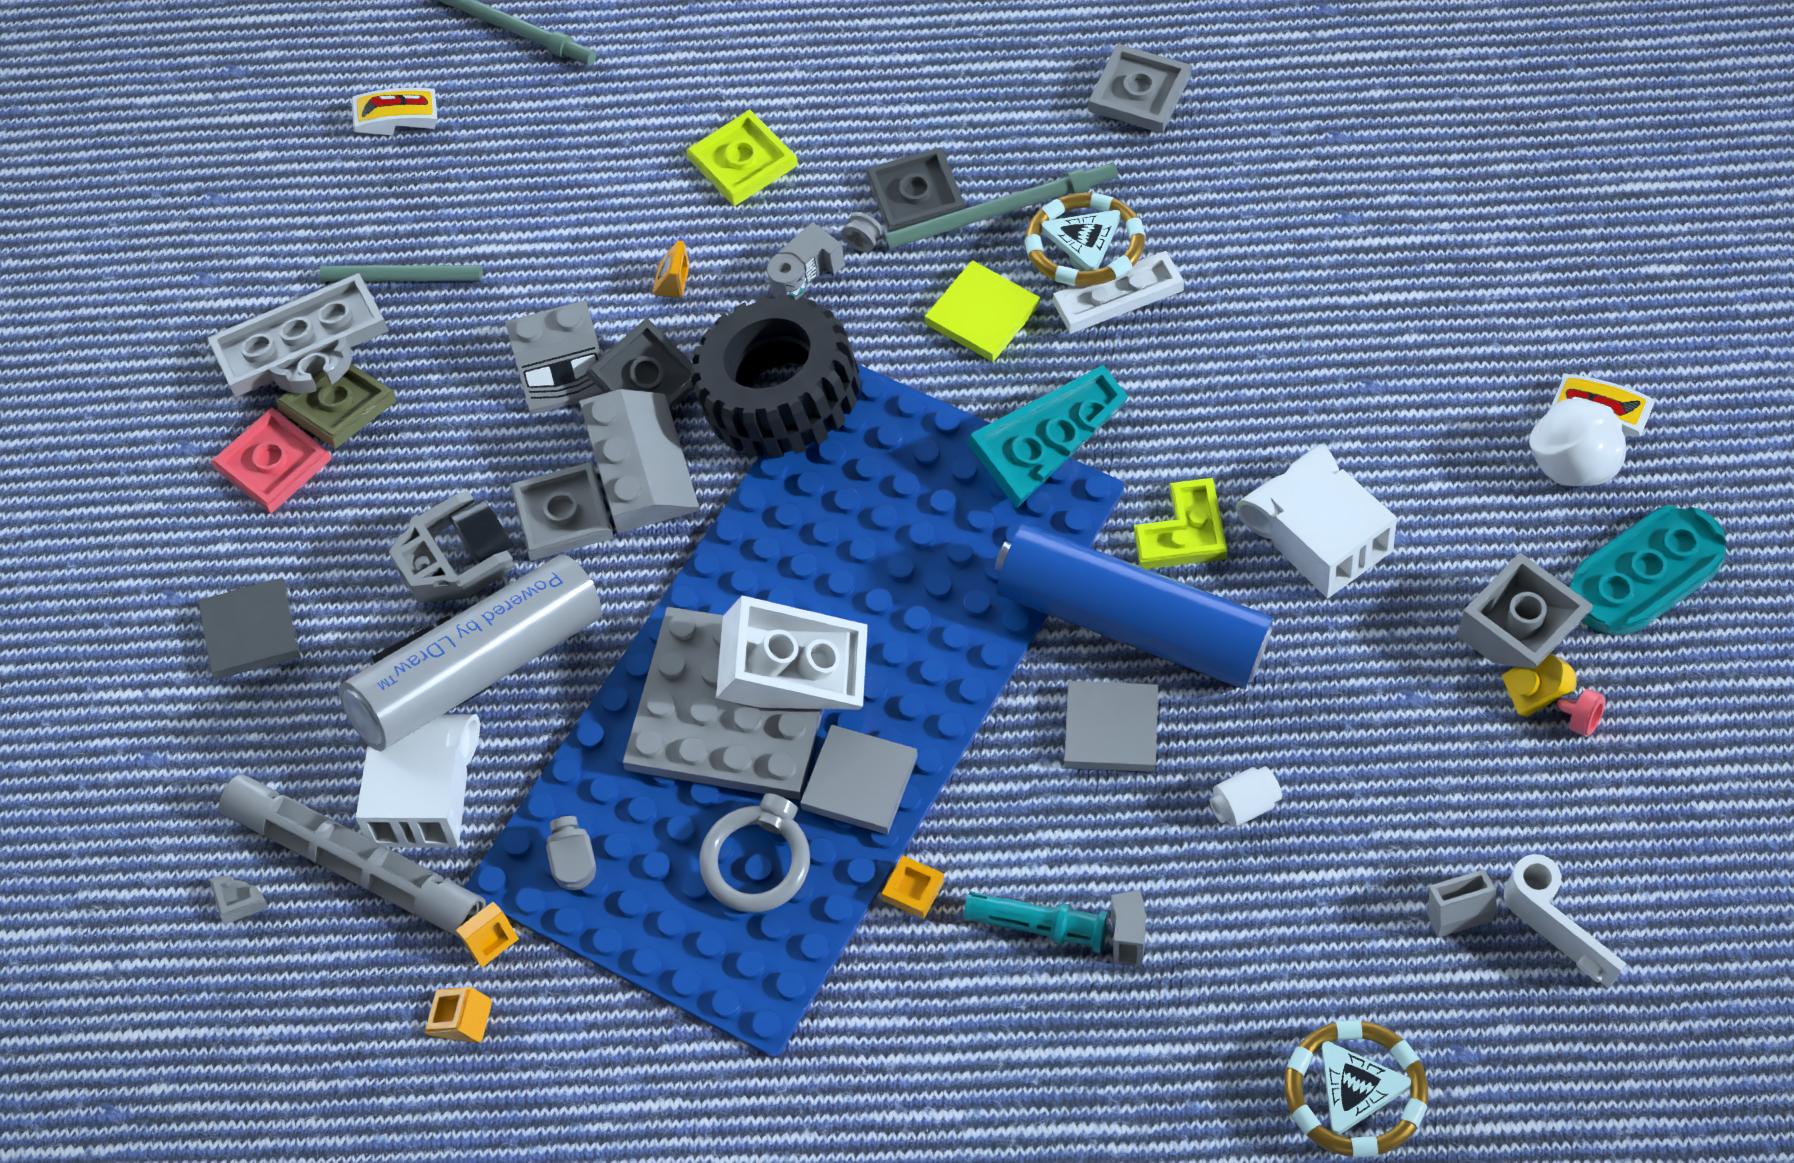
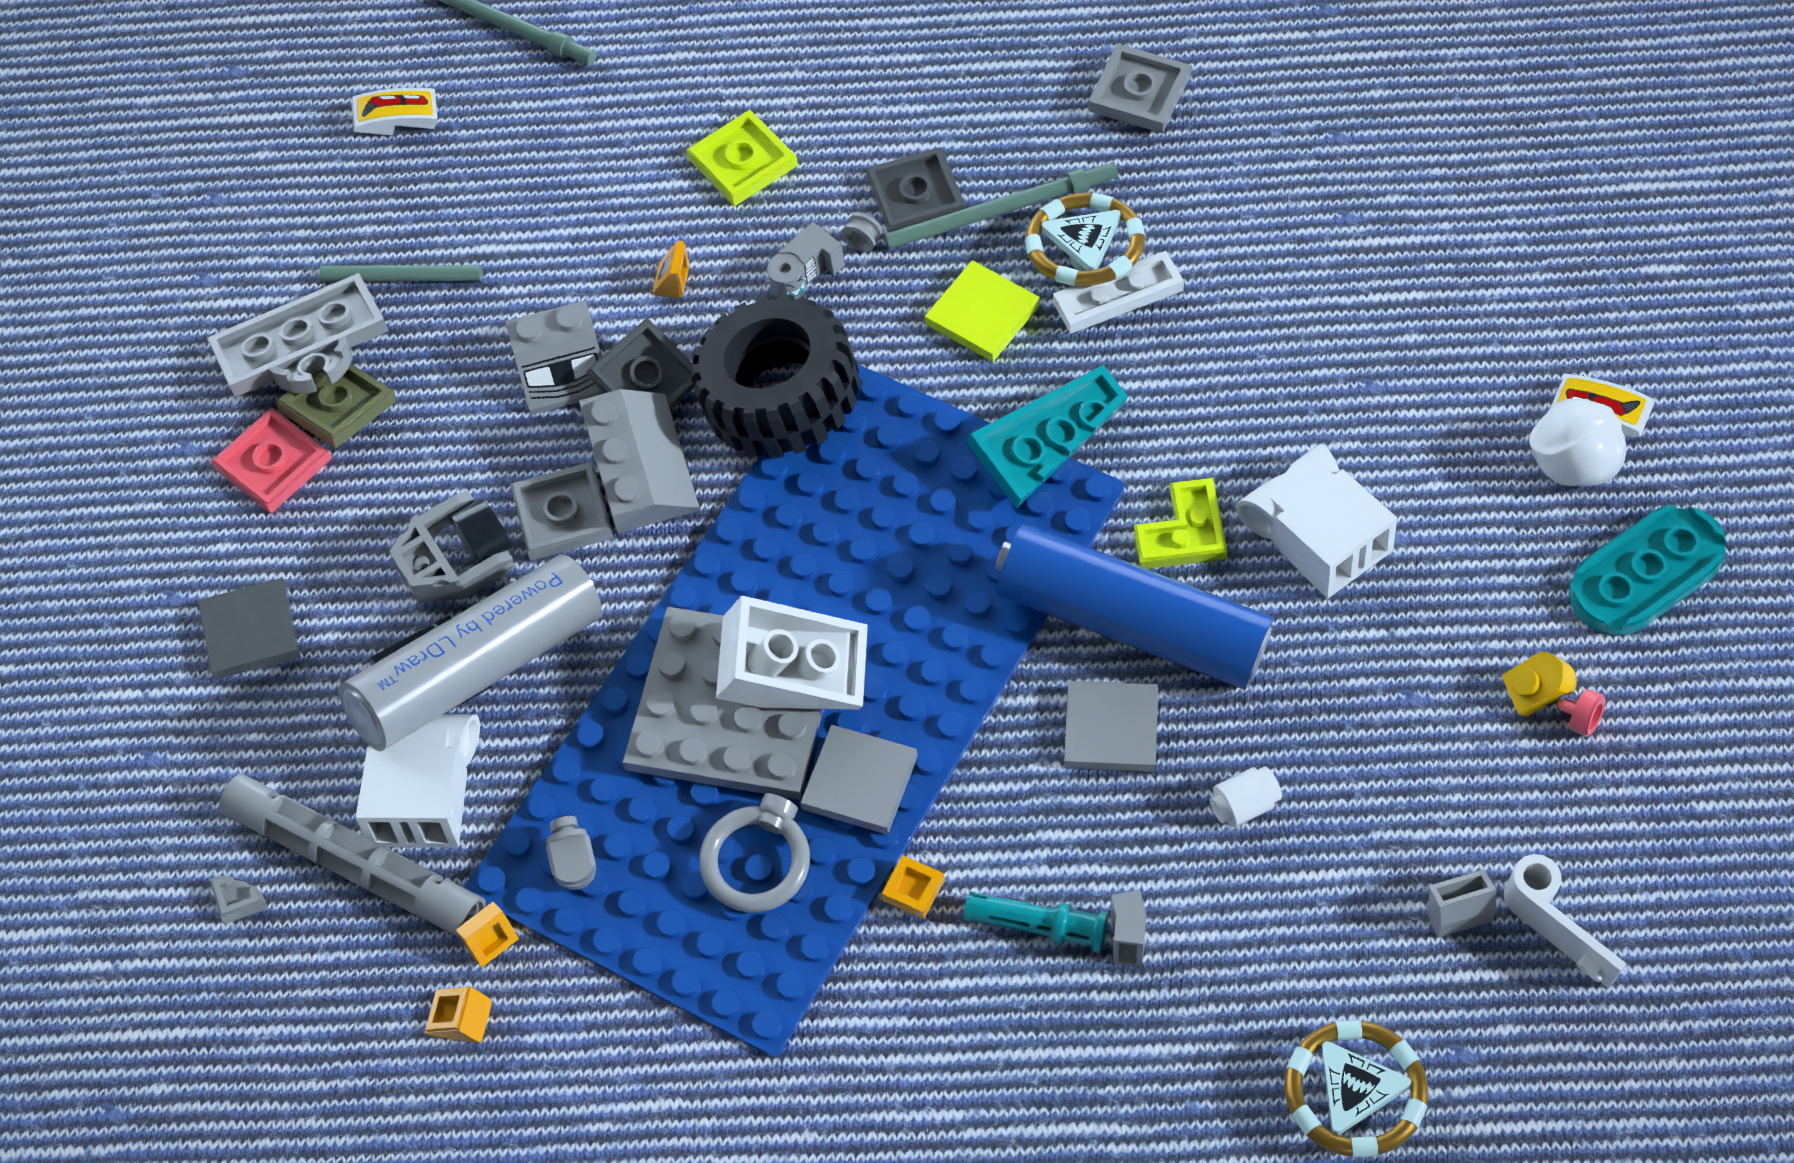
(1521, 615): light grey slope -> none

